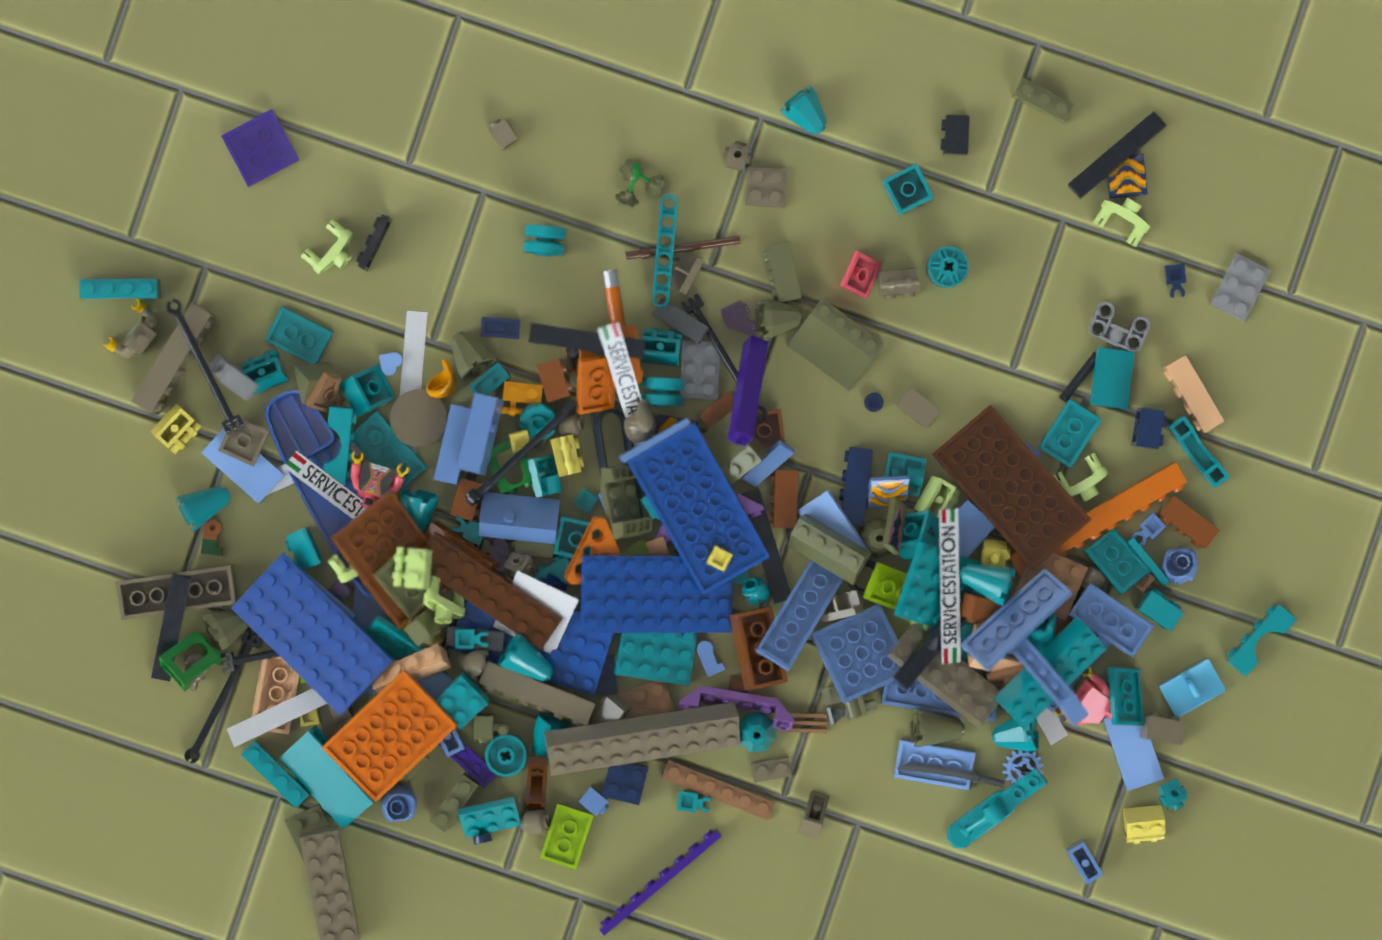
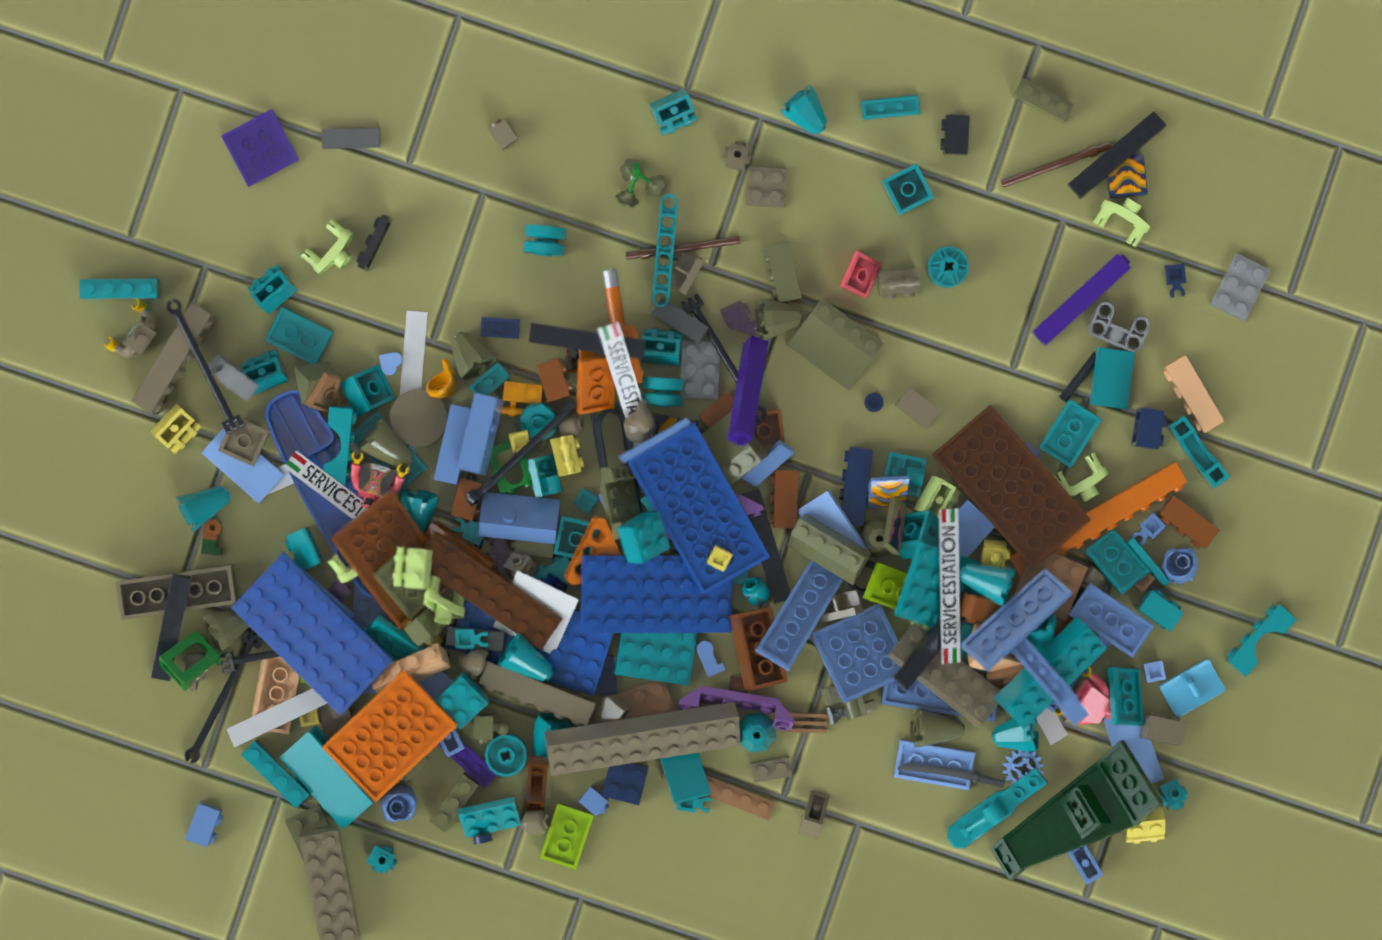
(204, 824): none -> medium blue brick
(272, 289): none -> teal brick
(350, 138): none -> dark grey tile
(375, 858): none -> teal brick
(386, 445): none -> olive cone
(643, 537): none -> teal brick
(665, 876): dark purple plate -> none
(671, 108): none -> teal brick
(685, 777): none -> teal tile
(890, 107): none -> teal tile
(1081, 299): none -> dark purple brick
(1091, 152): none -> reddish brown bar
(1109, 794): none -> dark green wing
(1154, 671): none -> light blue plate

